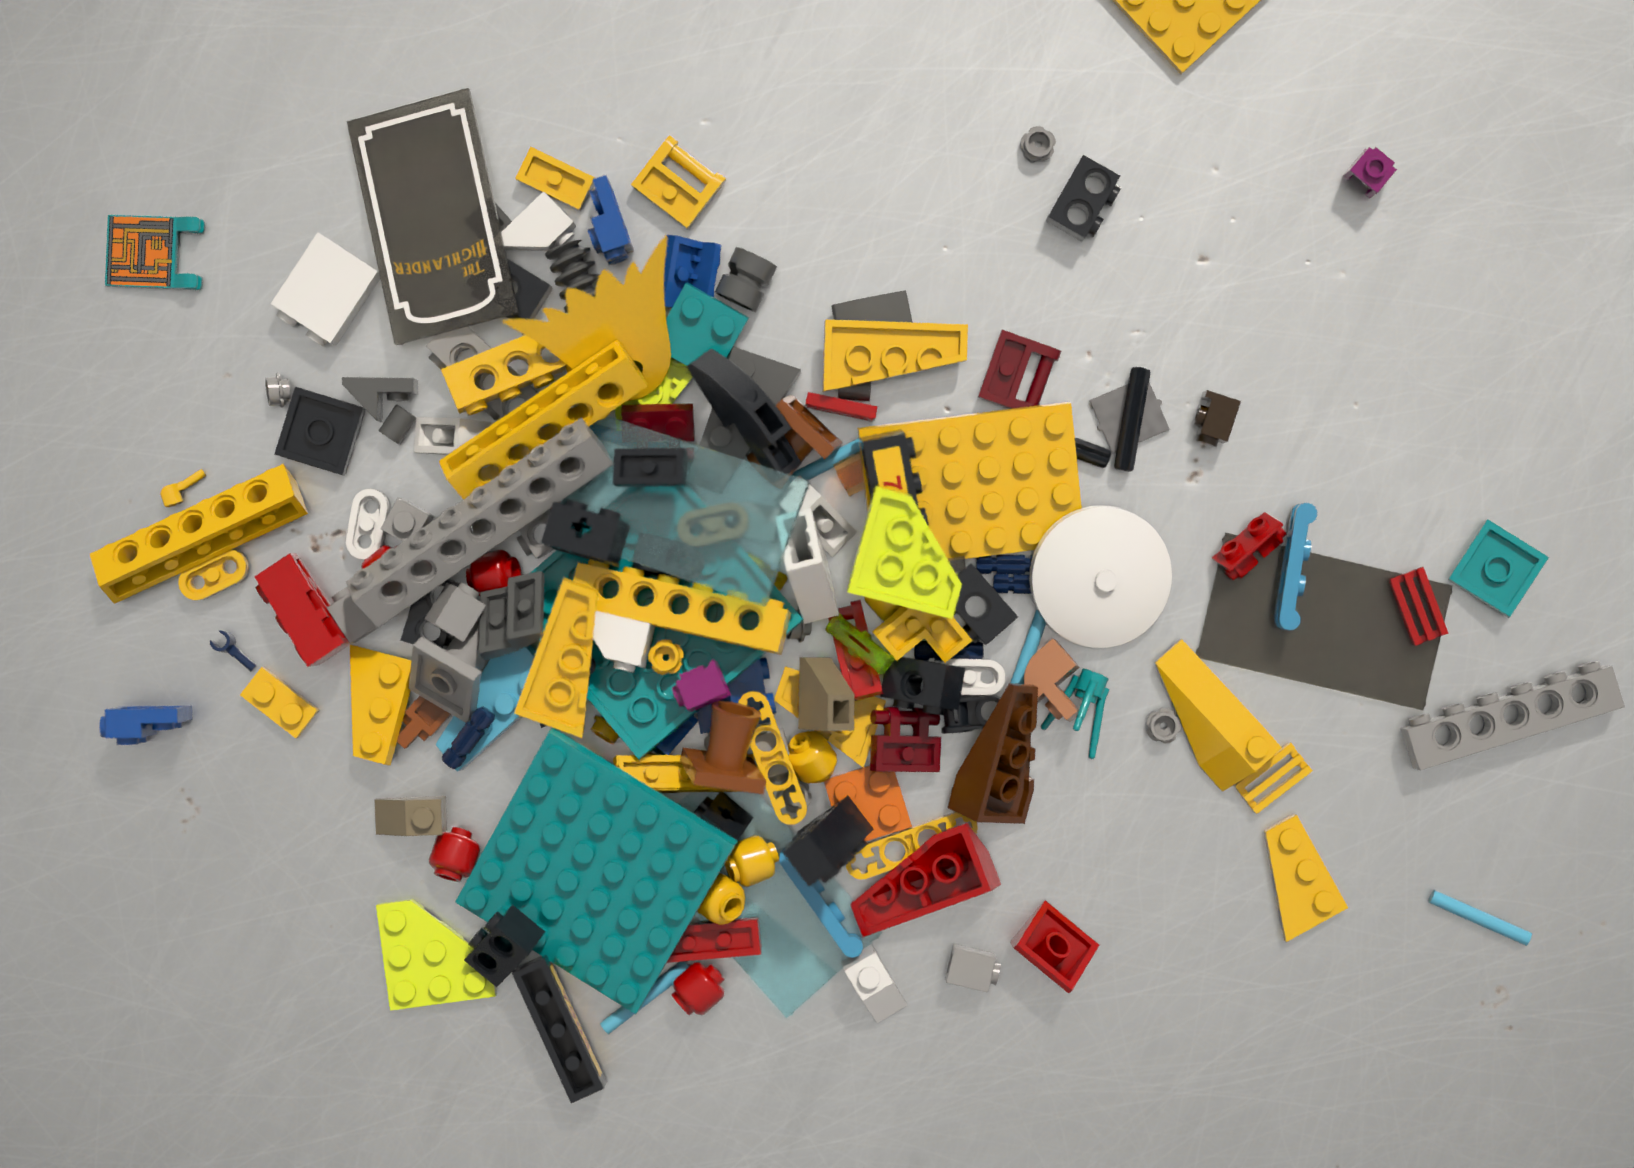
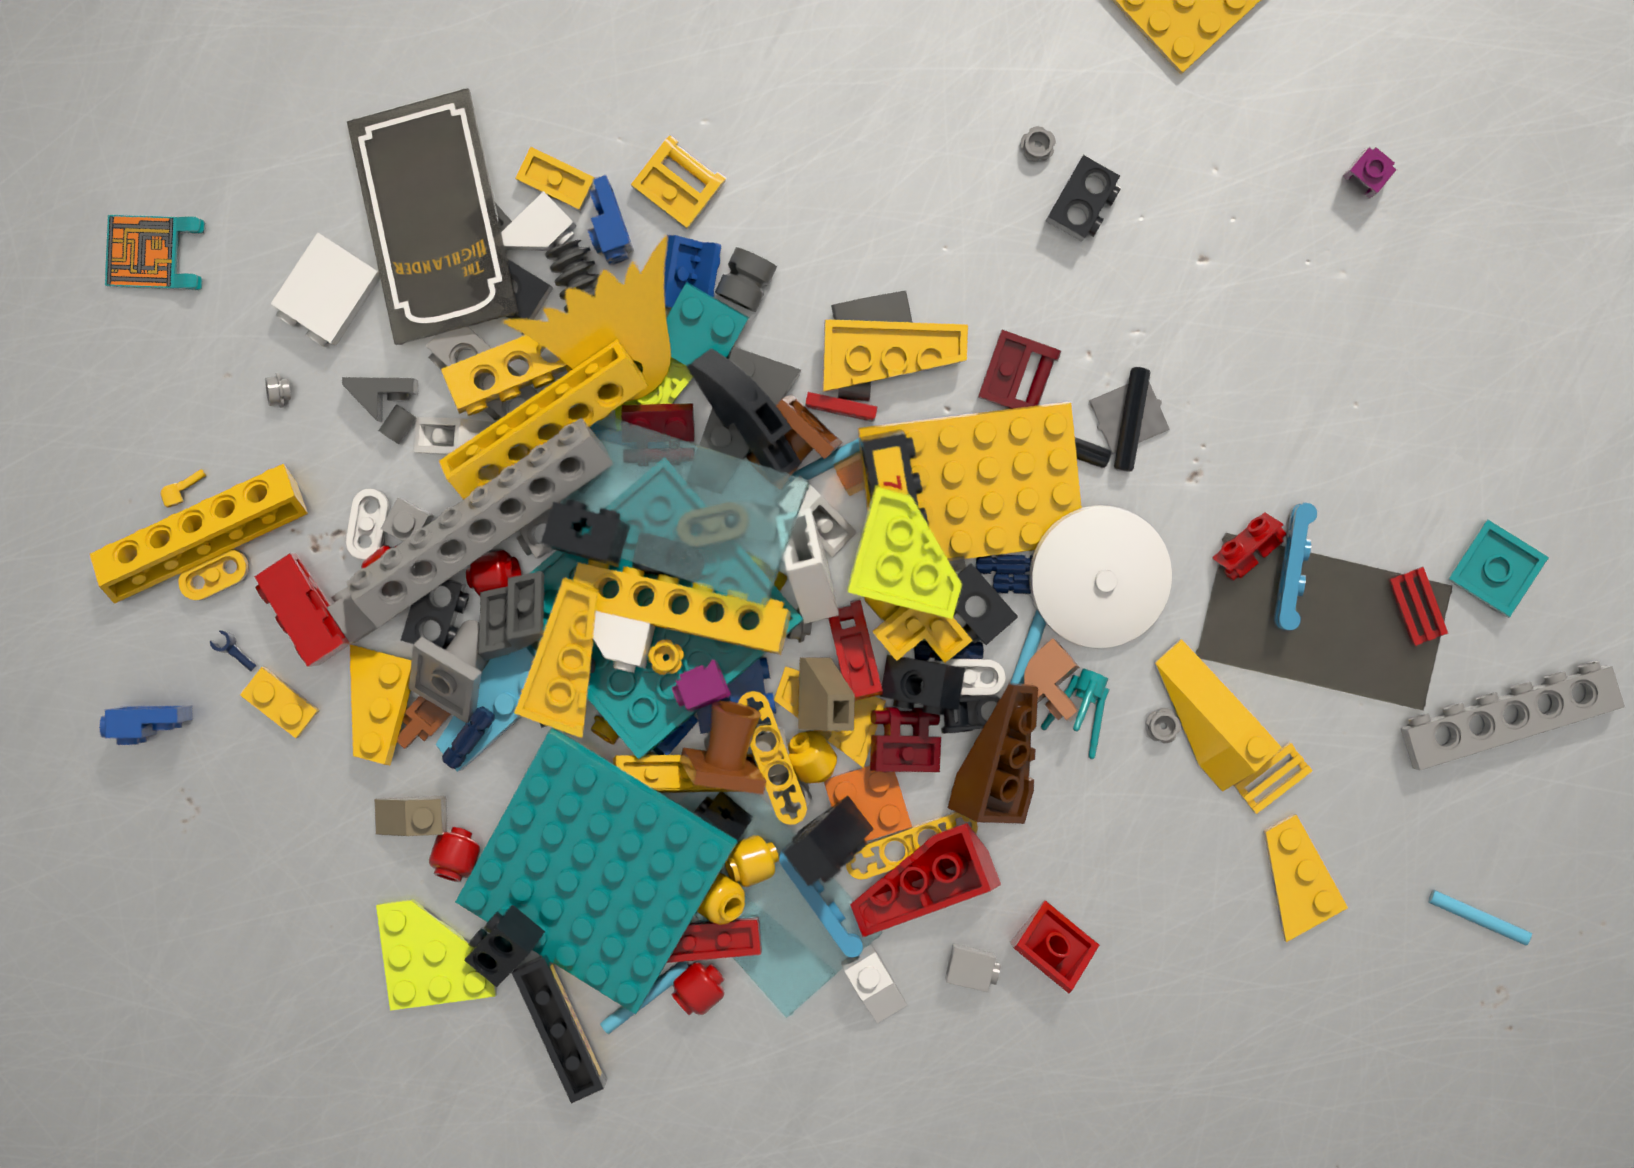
(319, 431): black plate -> none
(456, 610): light grey brick -> none
(650, 467): black plate -> none
(877, 658): clear neon green pin -> none
(1215, 418): dark brown brick -> none

